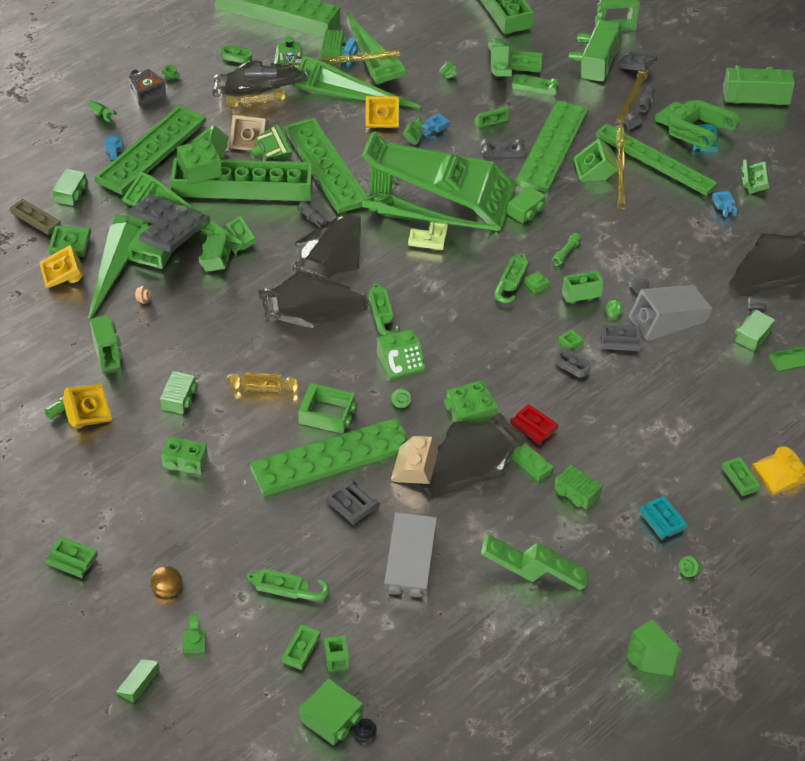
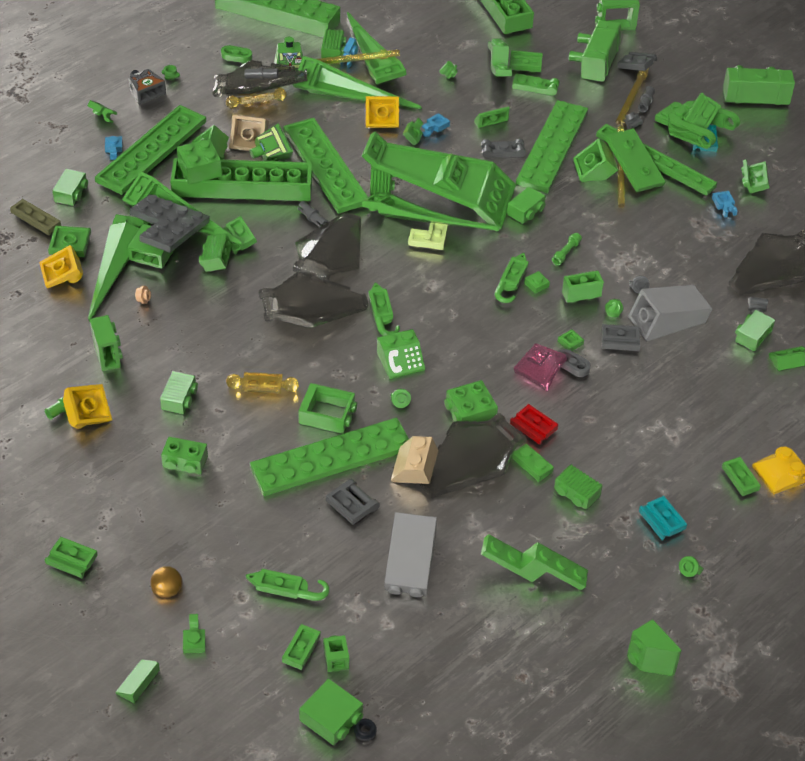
(540, 365): none -> clear pink plate
(635, 160): none -> bright green plate
(702, 111): none -> bright green plate

